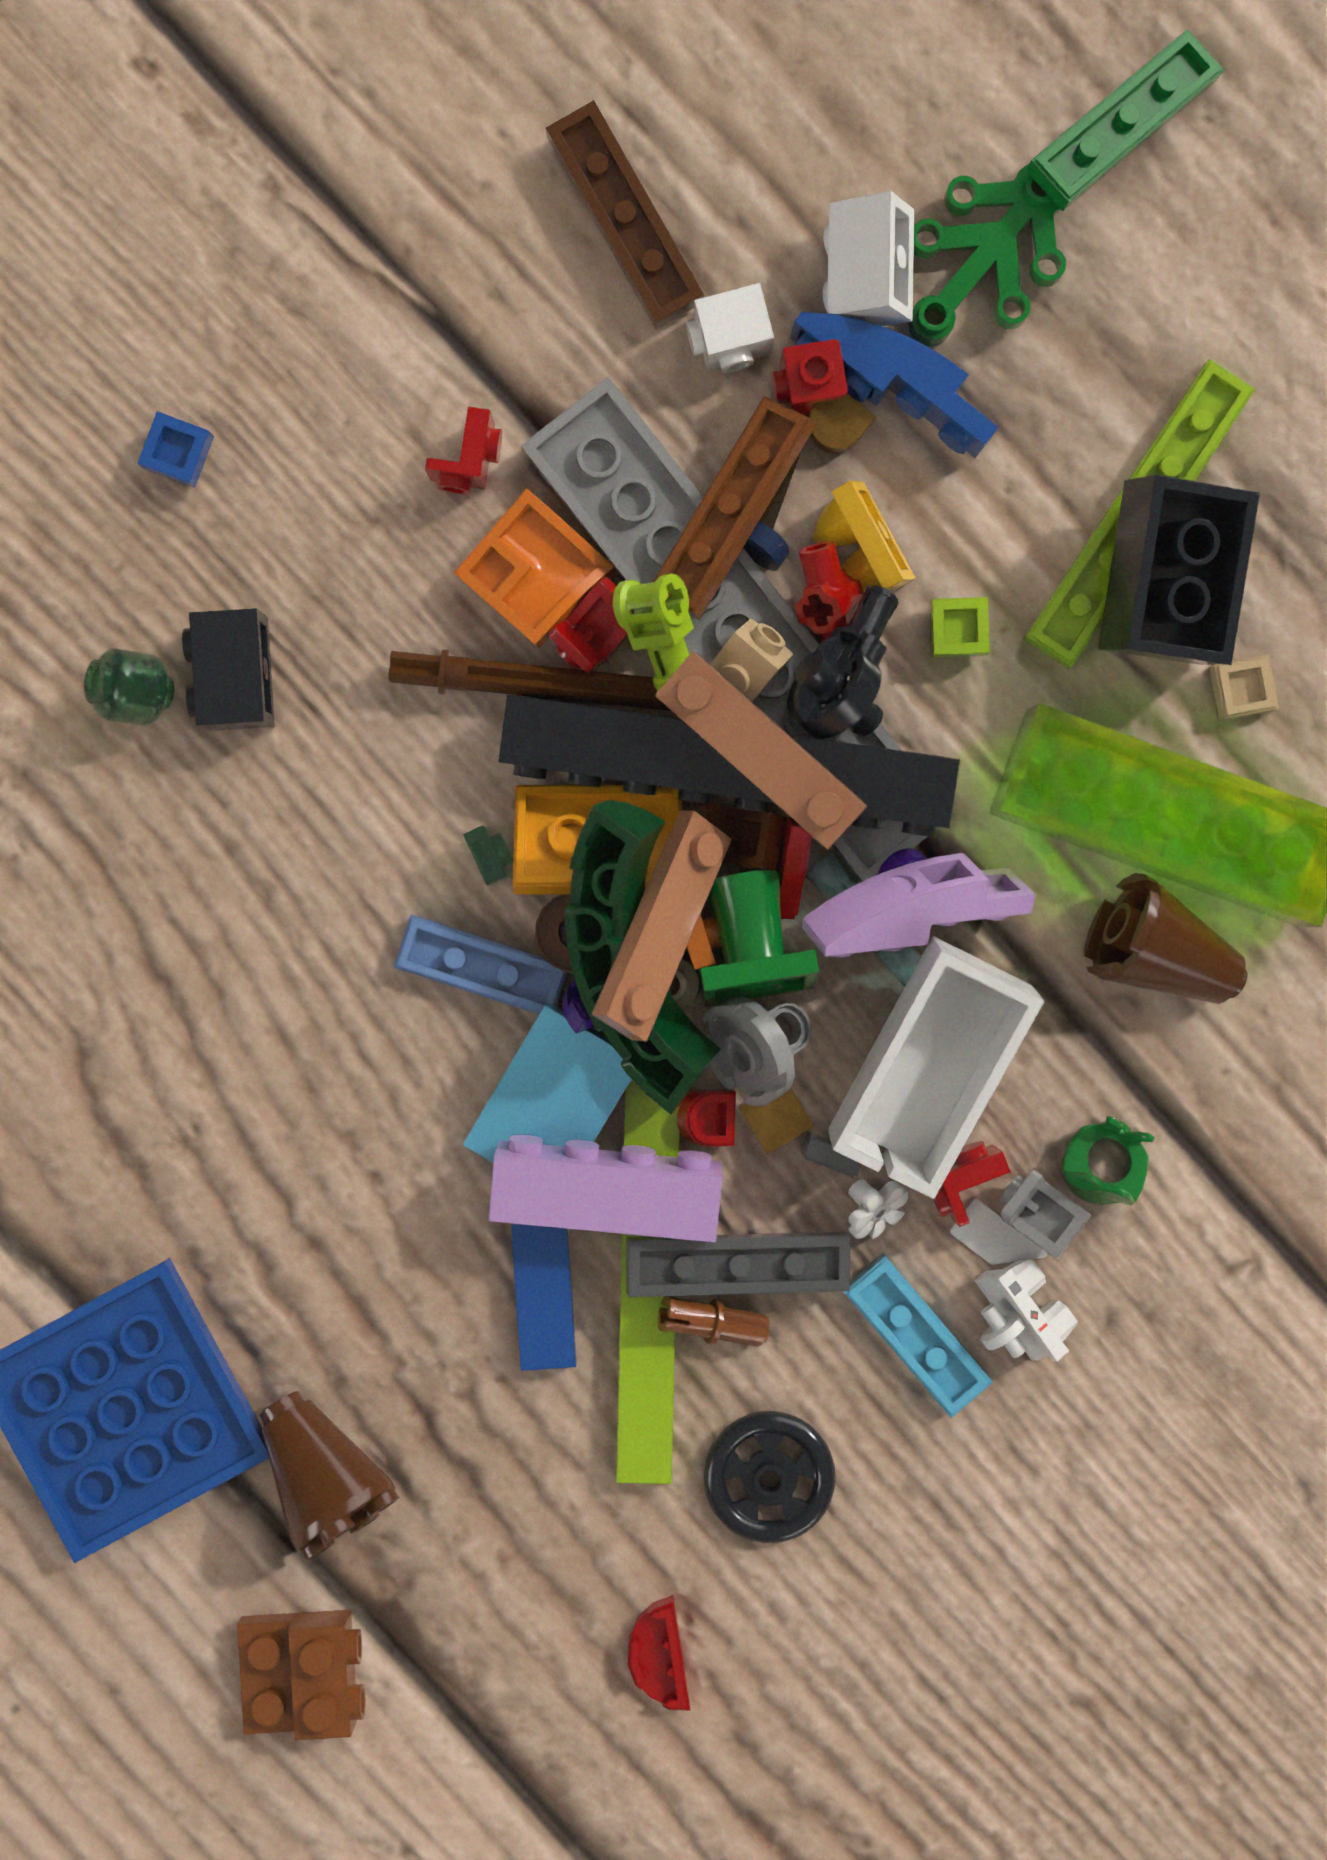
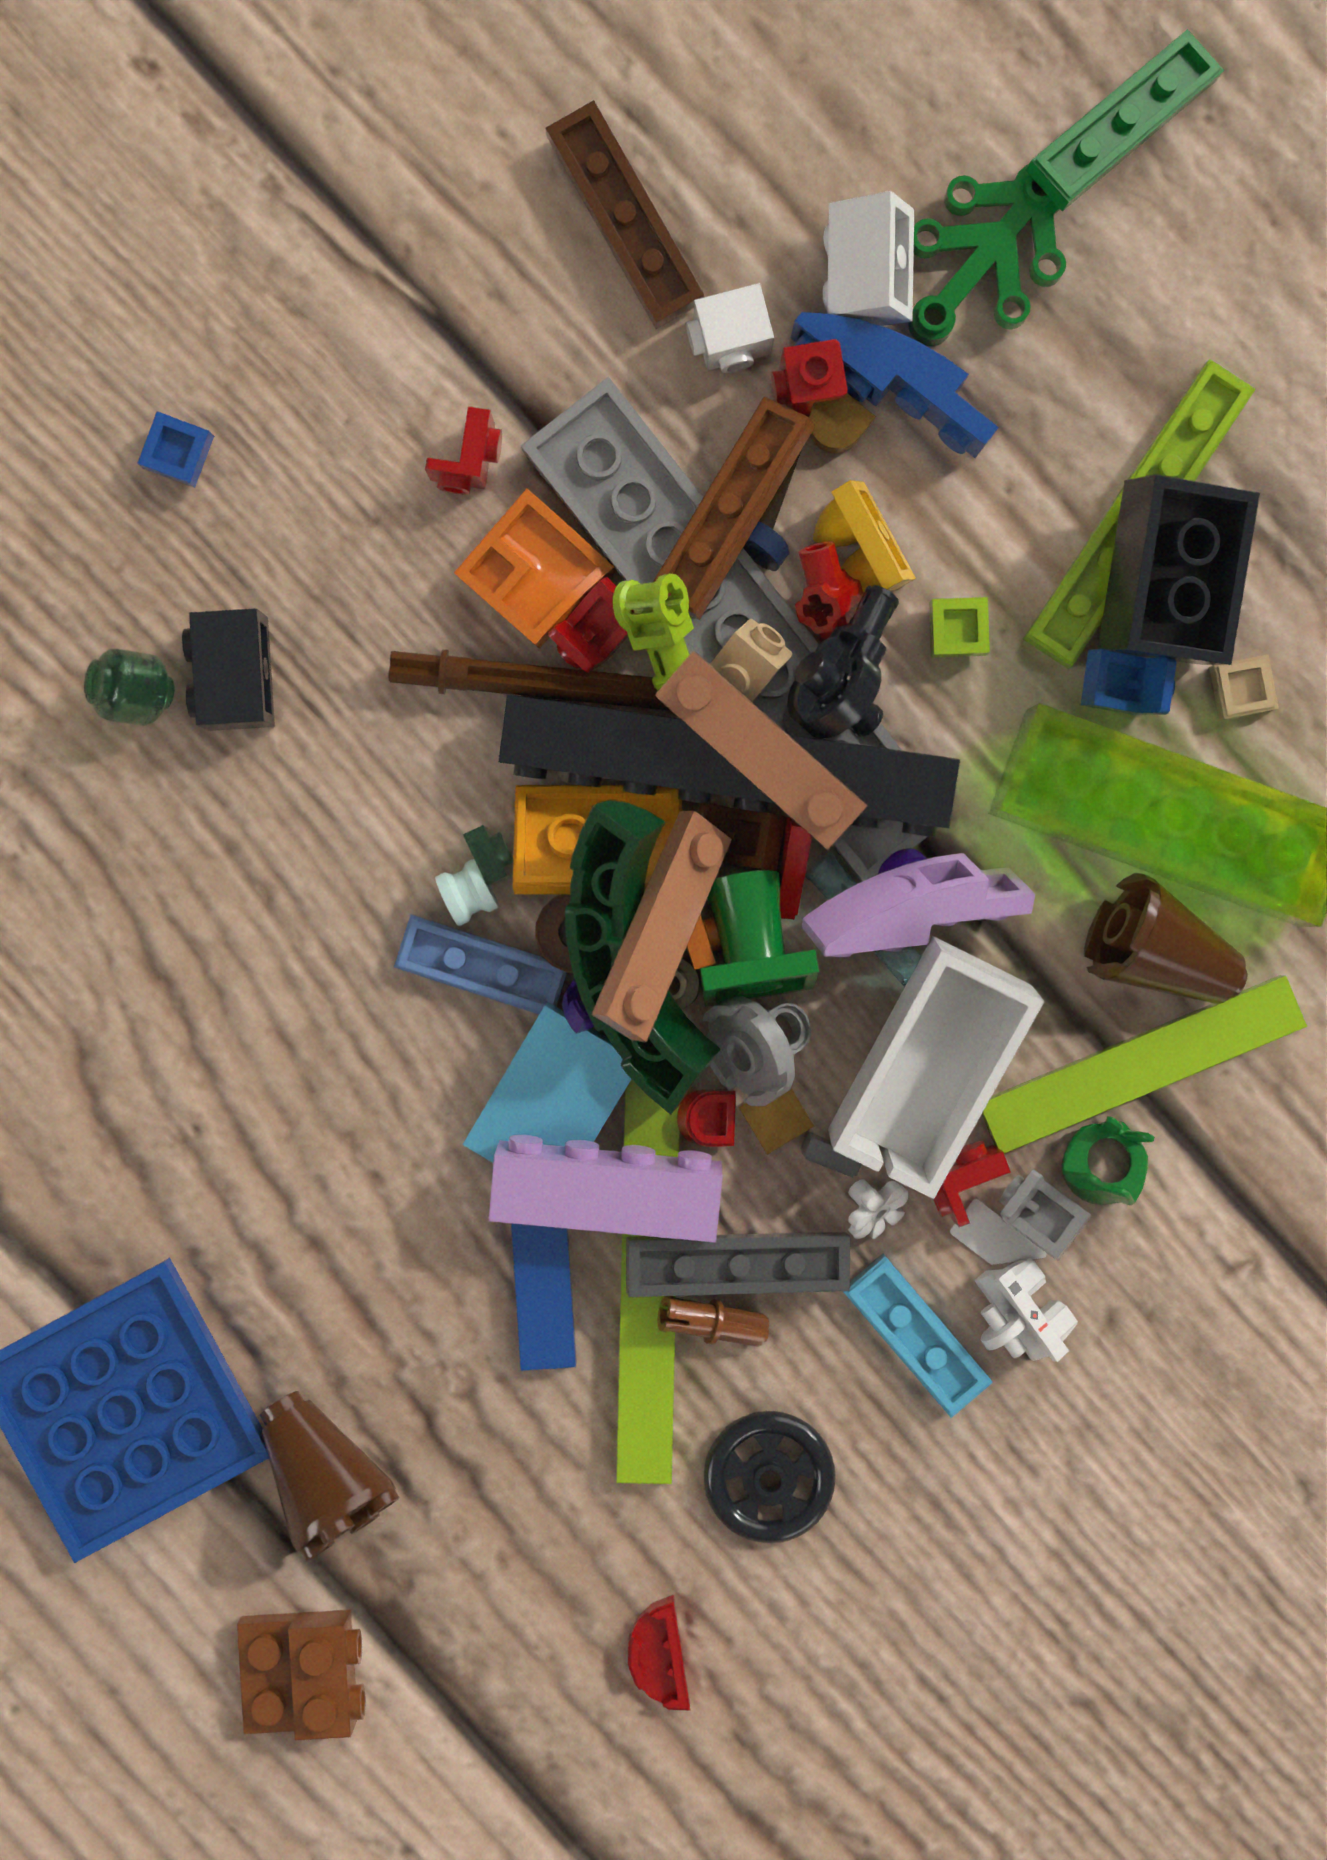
(466, 893): none -> light aqua wheel
(1128, 683): none -> blue bracket
(1142, 1064): none -> lime tile

